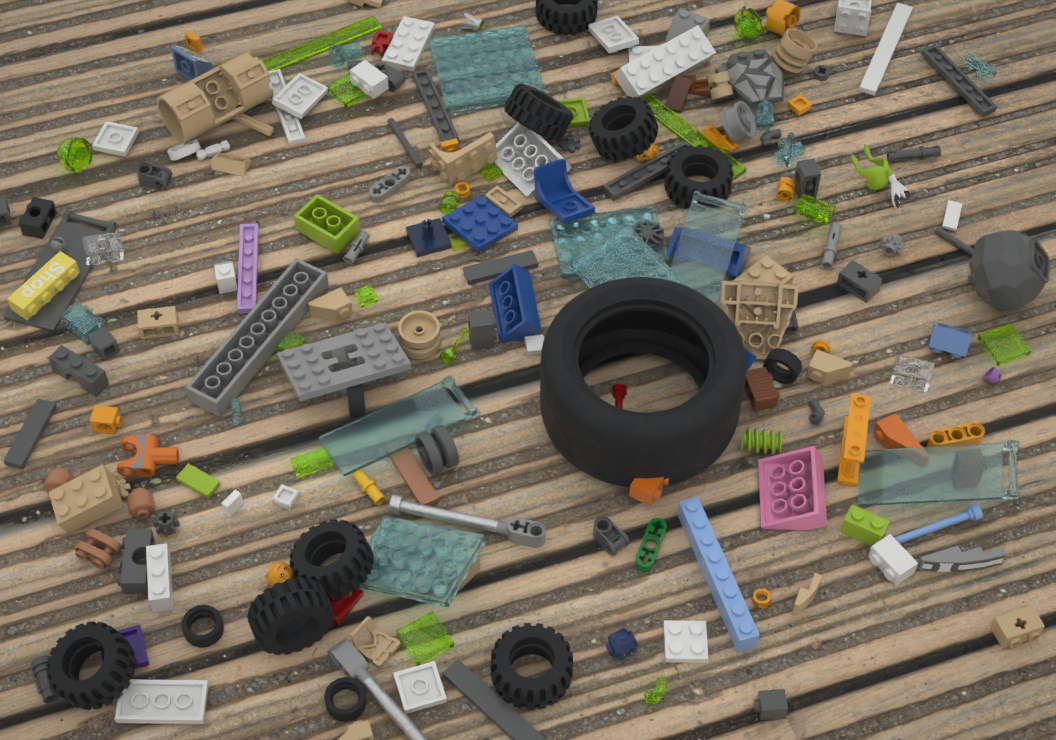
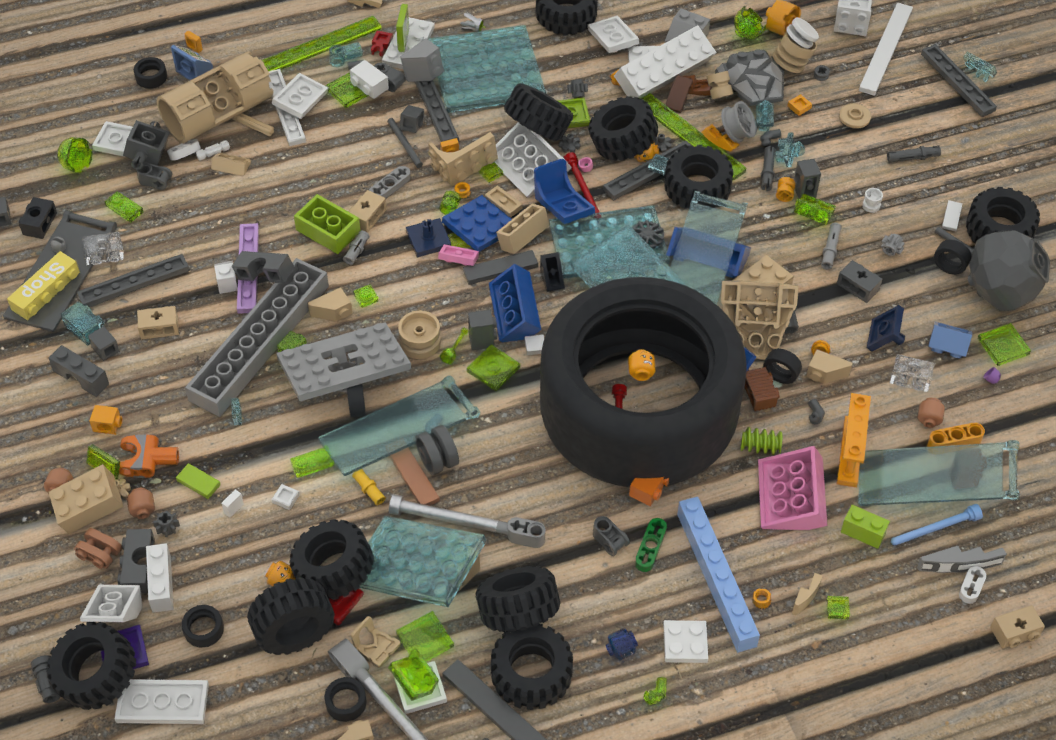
(30, 433): dark grey tile -> none
(97, 457): none -> clear neon green tile
(113, 604): none -> white slope
(124, 206): none -> clear neon green plate
(133, 281): none -> dark grey plate
(146, 144): none -> dark grey brick
(148, 64): none -> black tyre
(274, 265): none -> dark grey arch
(369, 209): none -> tan brick
(402, 27): none -> lime tile
(411, 118): none -> dark grey brick
(414, 675): none -> clear neon green bracket
(422, 62): none -> light grey slope
(458, 255): none -> bright pink plate
(493, 367): none -> clear neon green tile
(518, 598): none -> black tyre
(523, 228): none -> tan brick
(551, 271): none -> black slope
(572, 160): none -> red piece
(577, 88): none -> dark grey gear
(586, 160): none -> bright pink hinge
(641, 365): none -> light orange head
(658, 164): none -> clear light blue tile
(663, 143): none -> dark grey plant
(767, 173): none -> dark grey pin
(771, 704): dark grey brick -> none
(802, 33): none -> white head
(838, 607): none -> clear neon green plate
(855, 115): none -> tan wheel
(872, 200): none -> white wheel
(881, 176): lime hair -> none
(886, 329): none -> dark blue tile
(892, 559): white brick -> none
(894, 434): orange slope -> none
(931, 412): none -> nougat head
(956, 248): none -> black tyre
(976, 586): none -> white beam
(1004, 204): none -> black tyre

